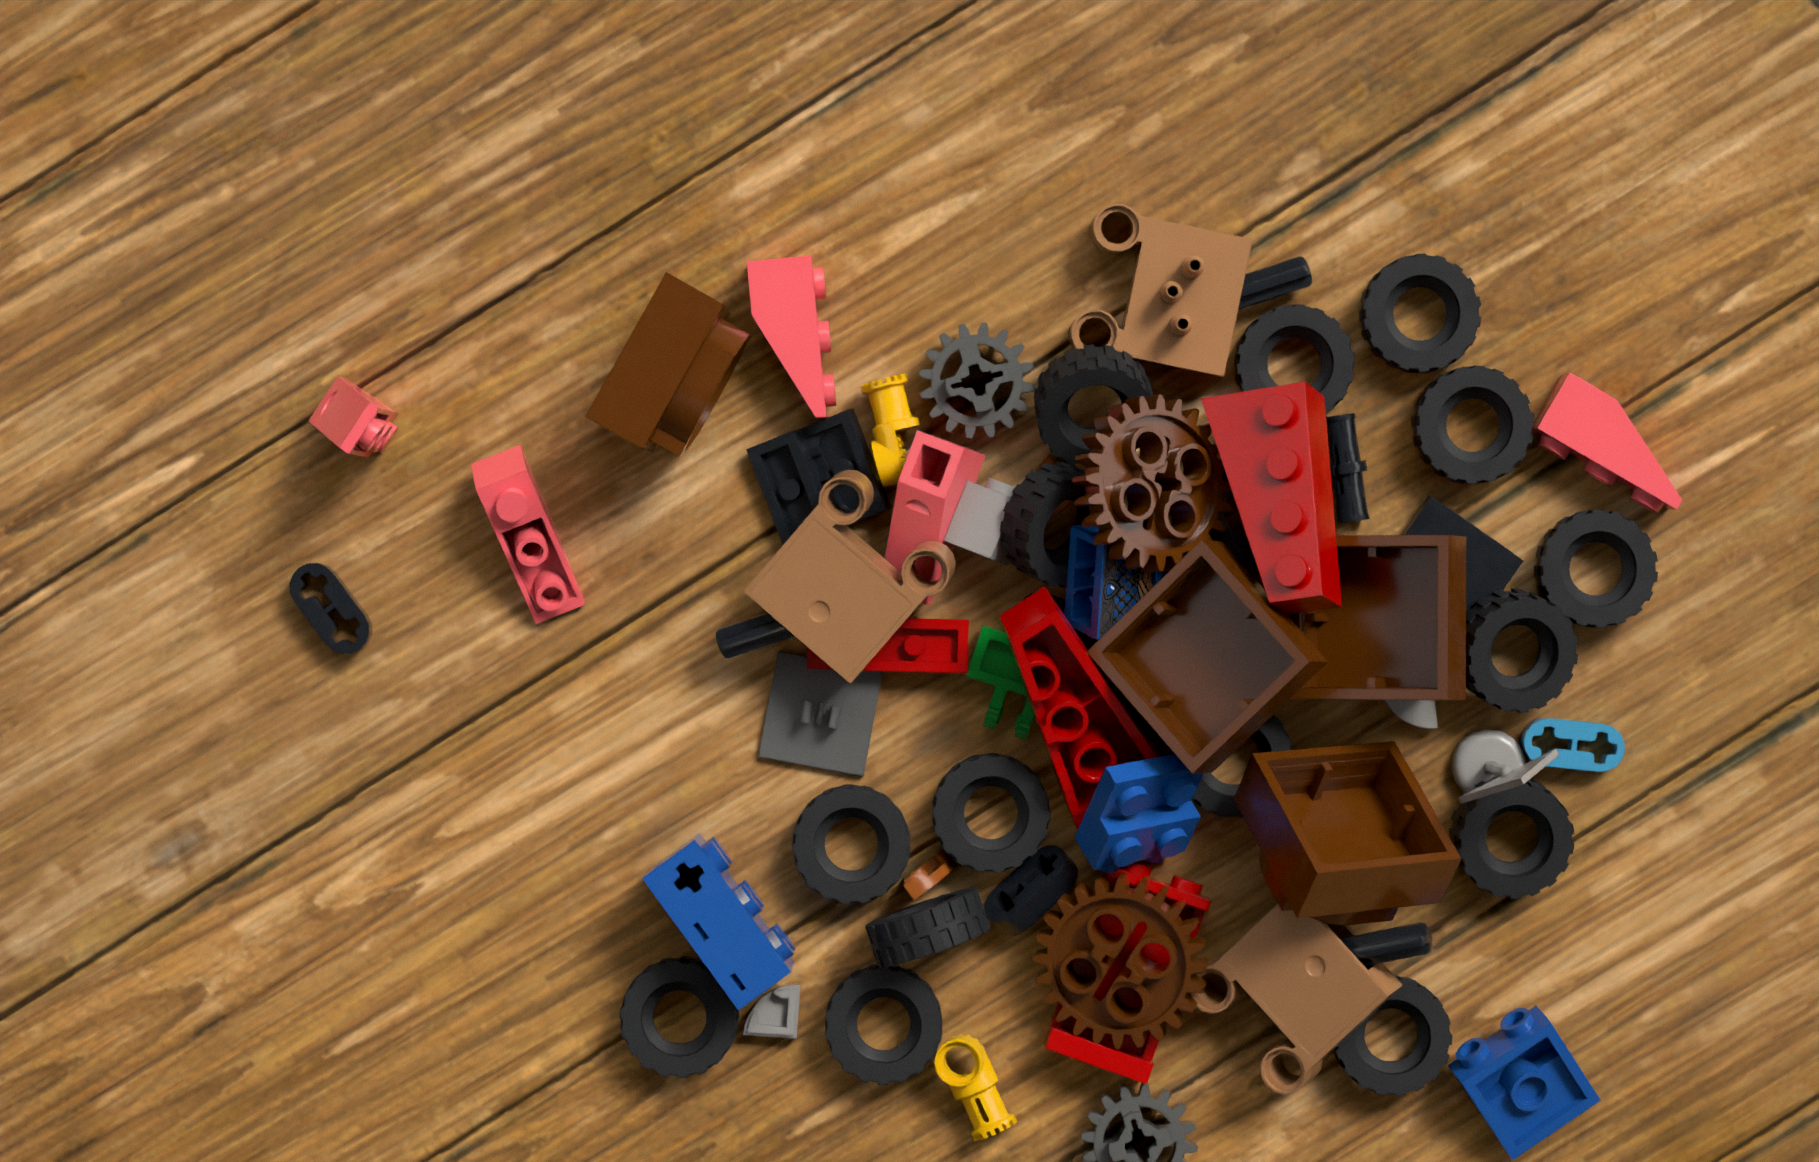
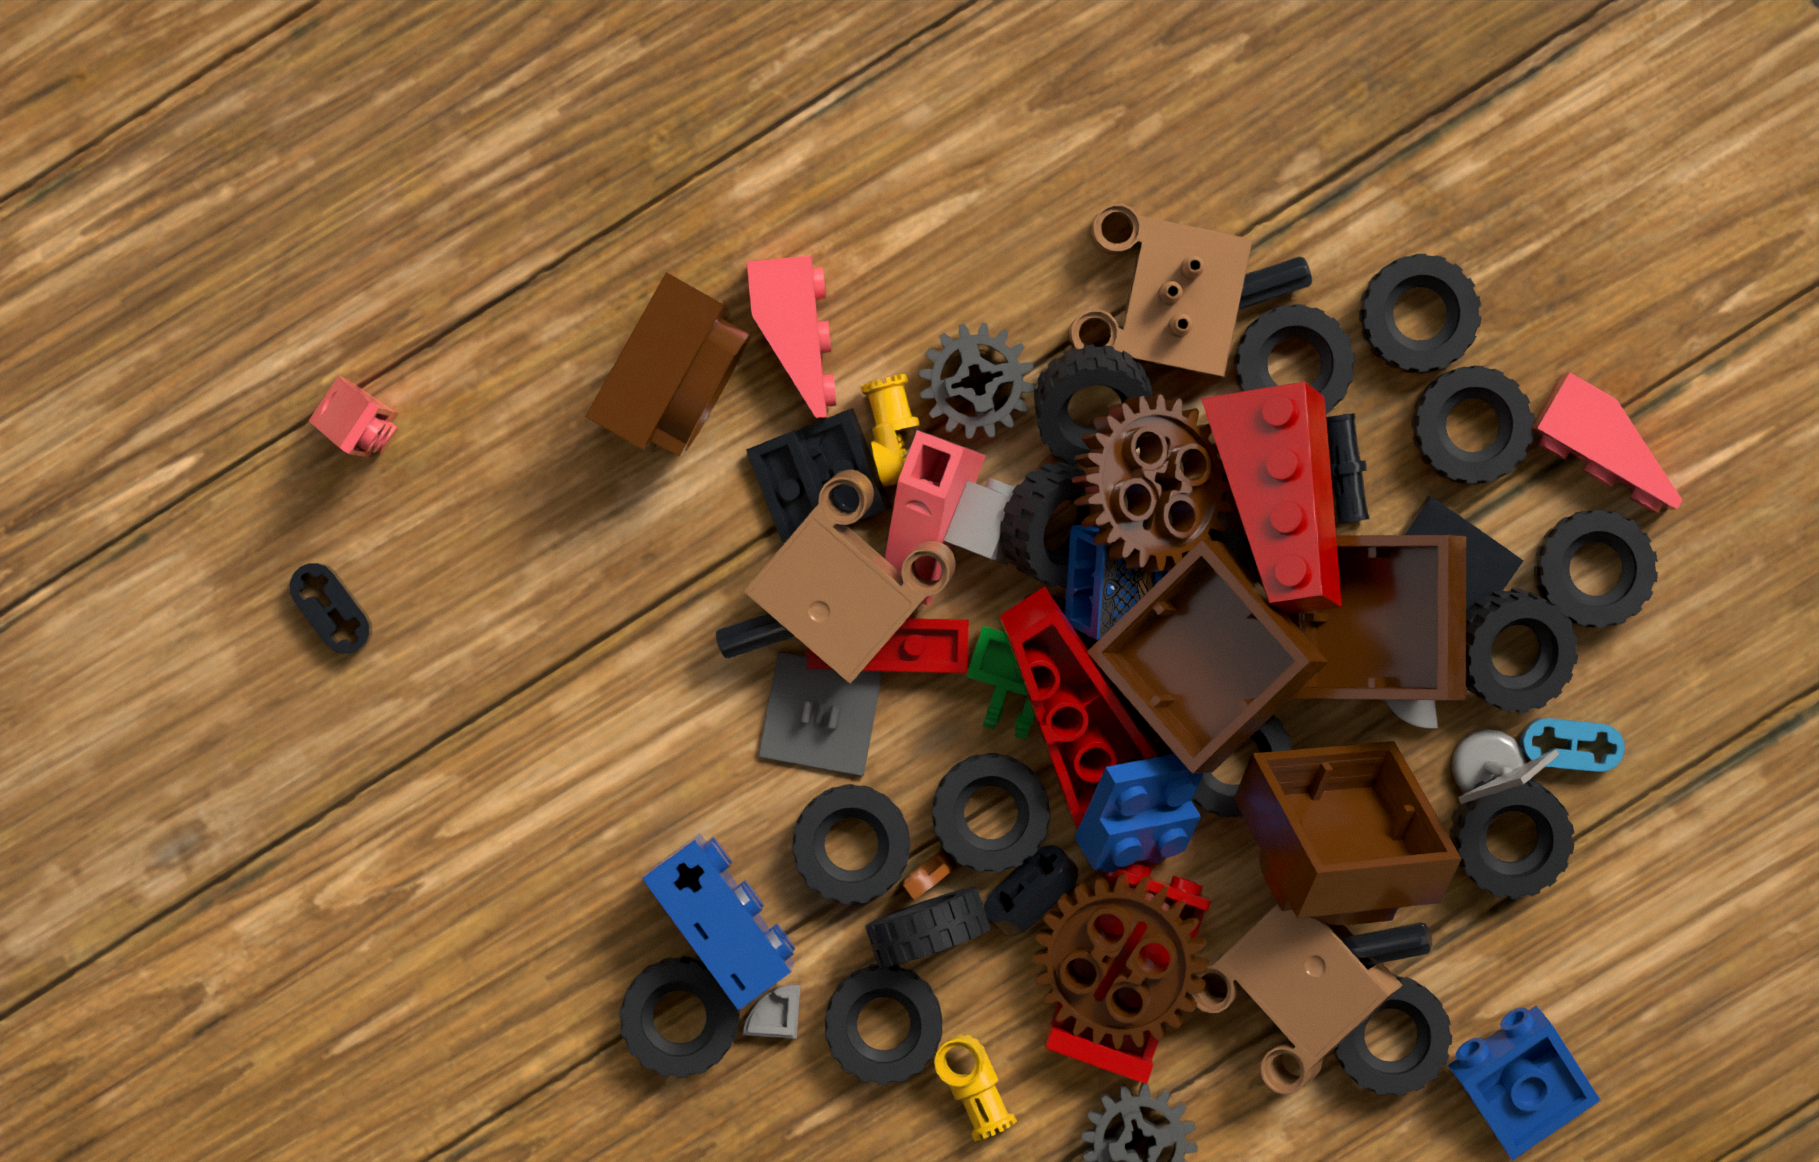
(527, 533): coral slope -> none

